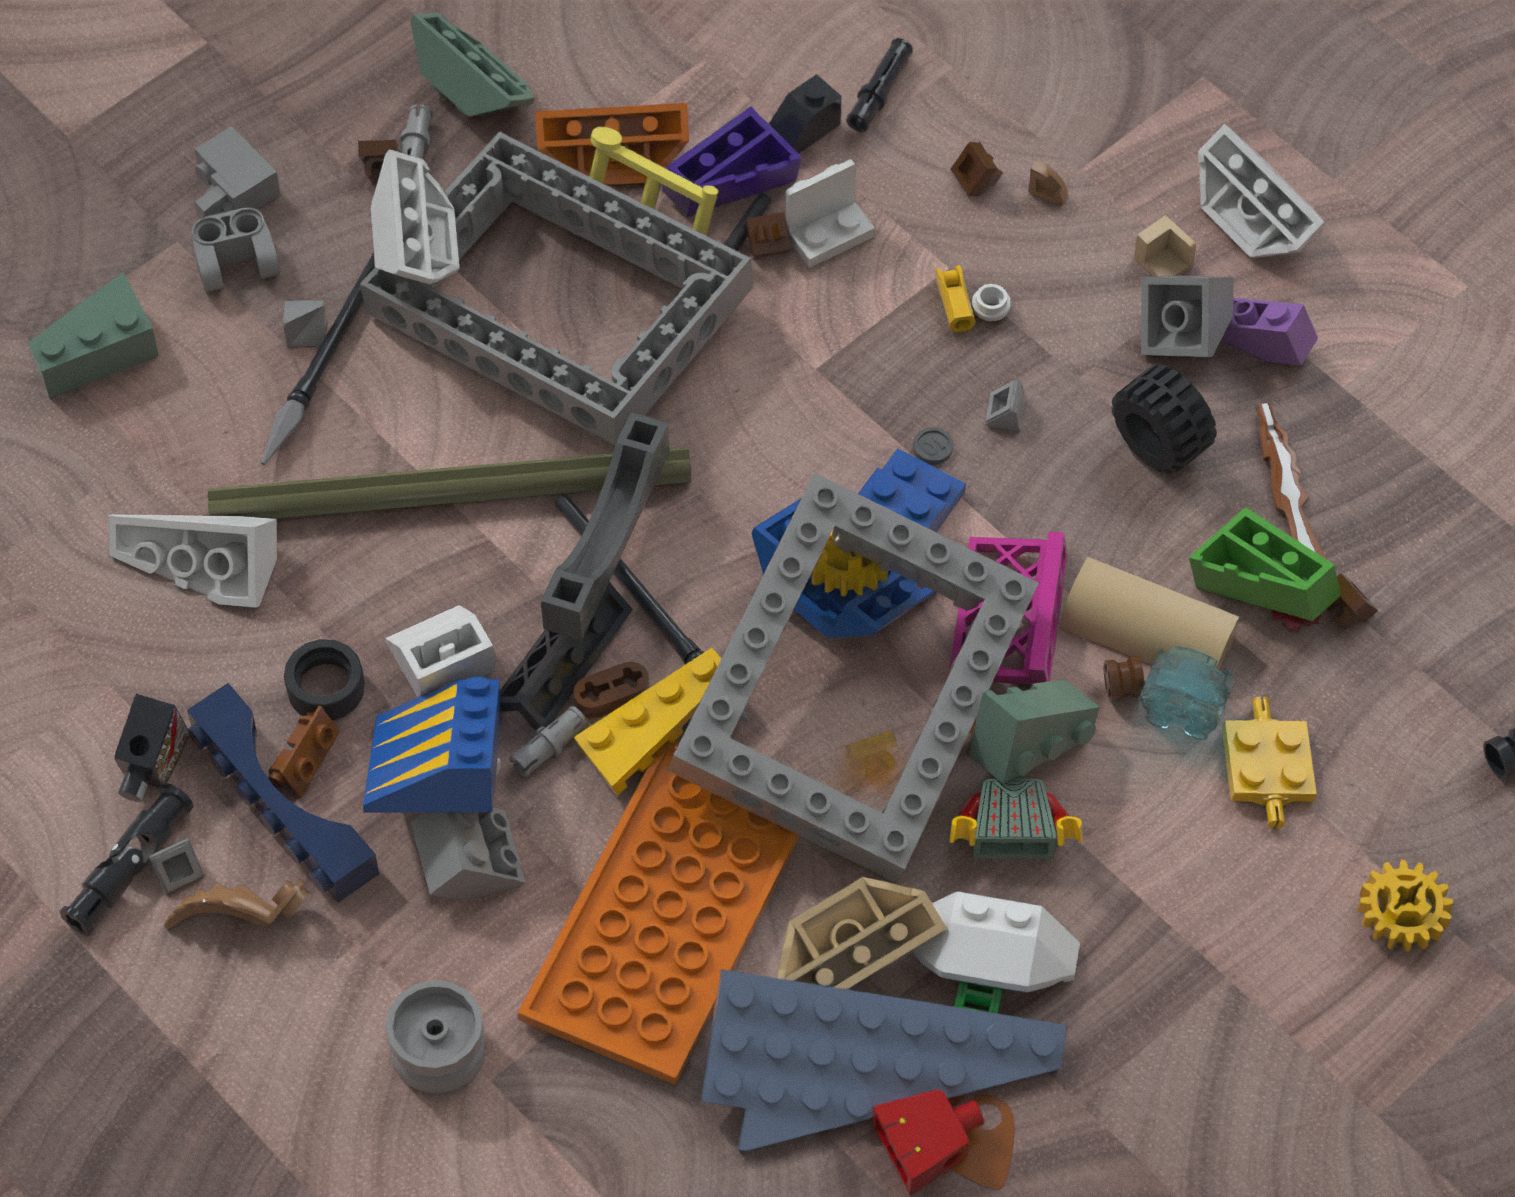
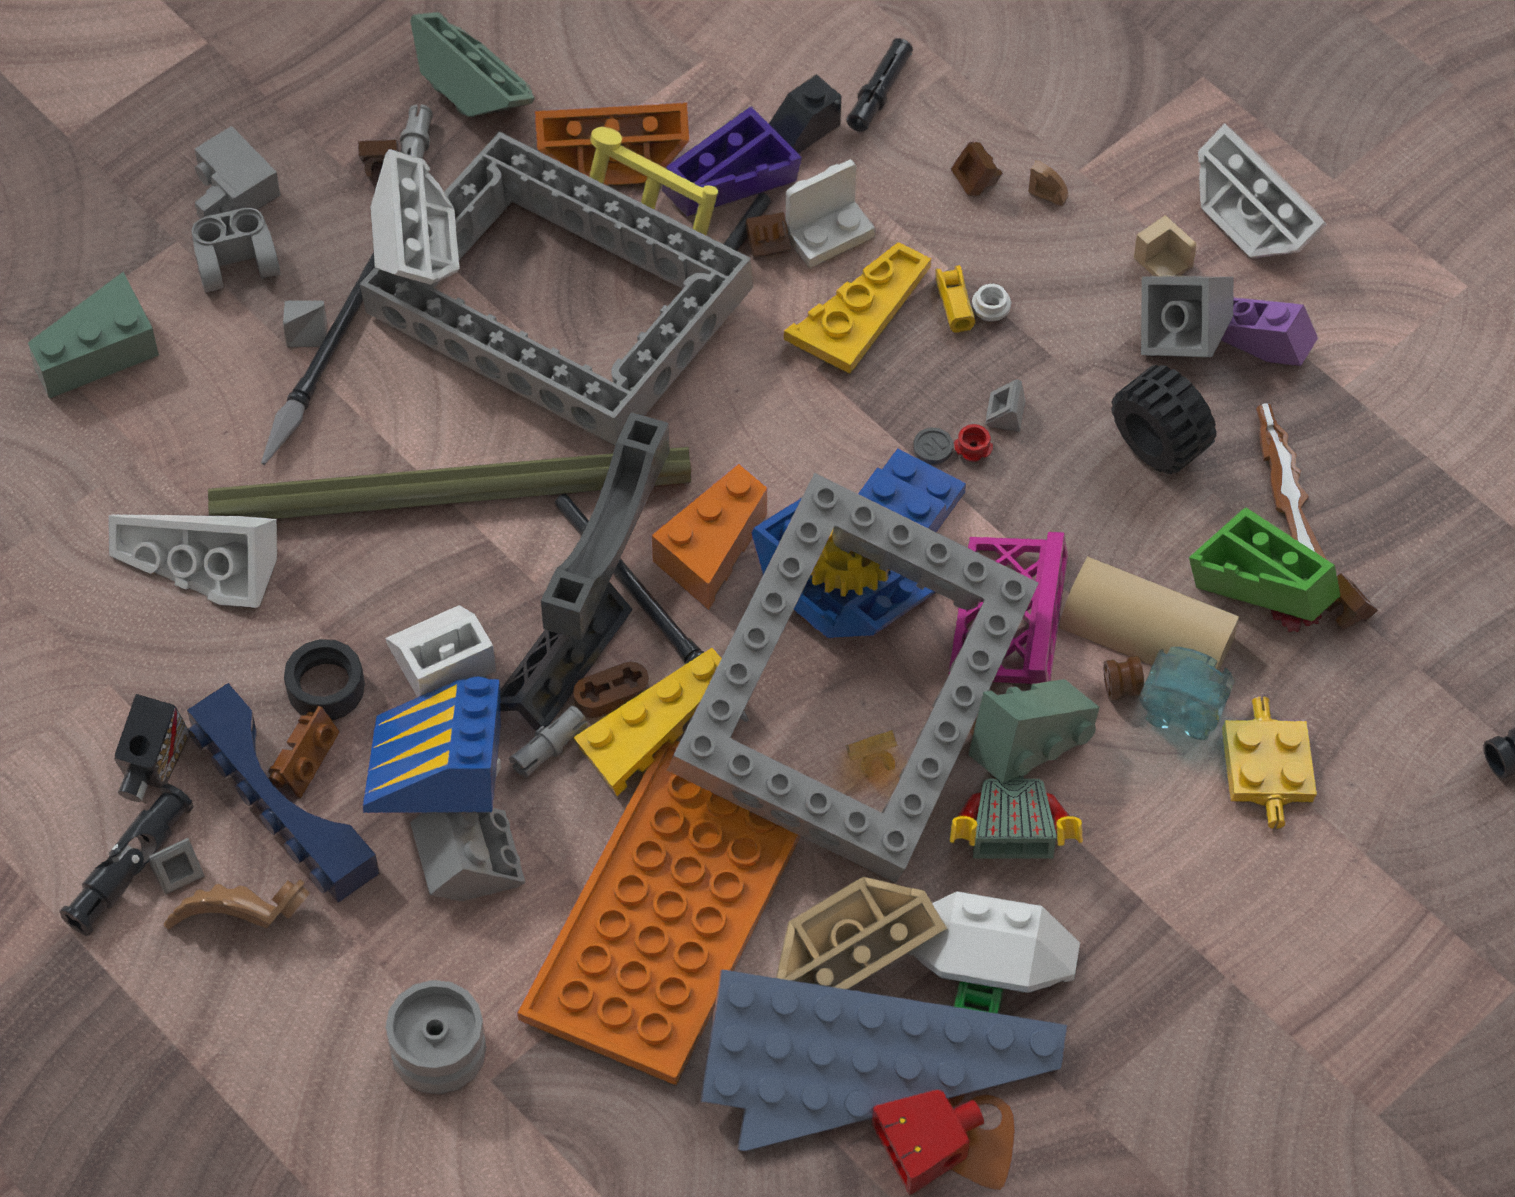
(710, 534): none -> orange wedge
(860, 310): none -> yellow wing
(976, 435): none -> red plate
(1410, 921): yellow gear -> none

